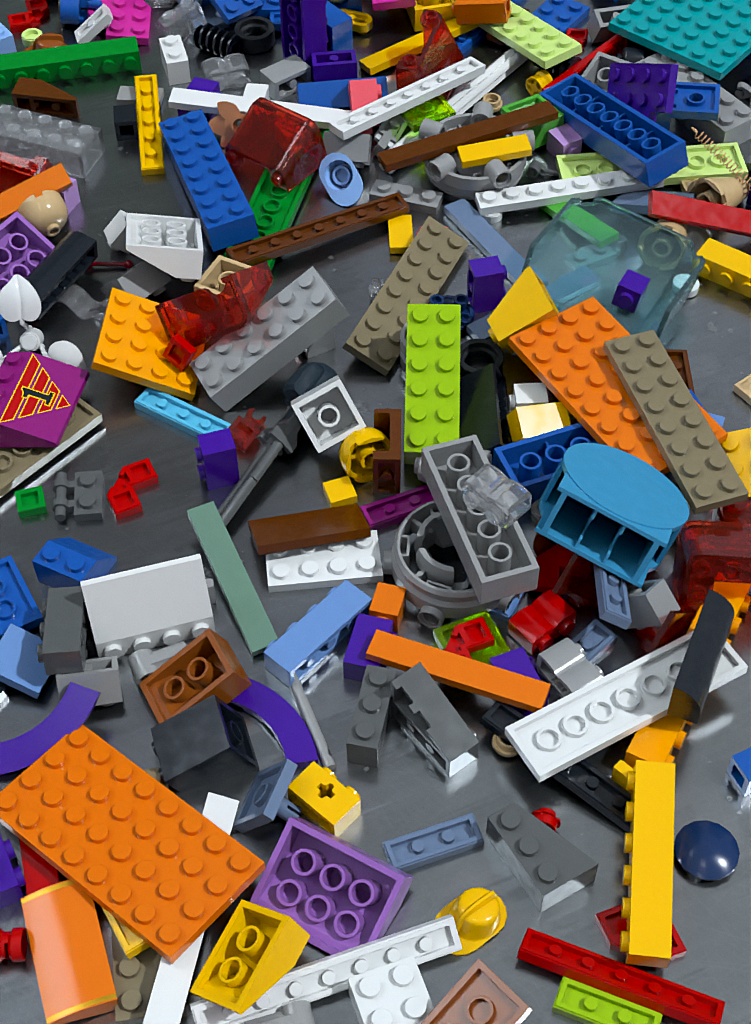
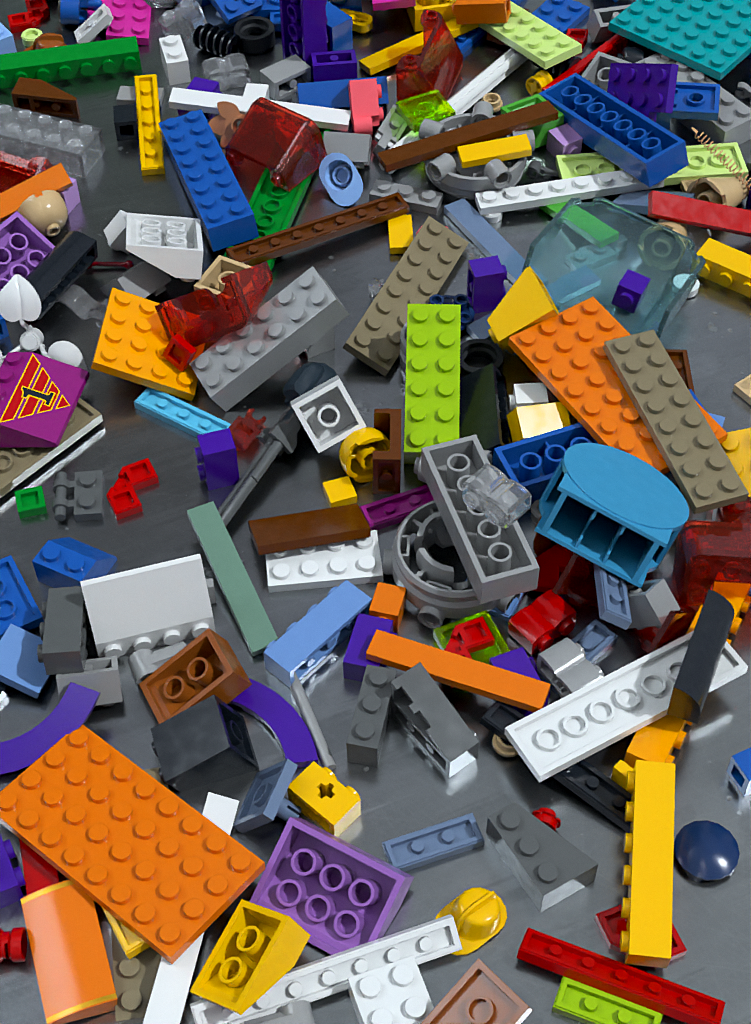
(406, 98): white plate -> none

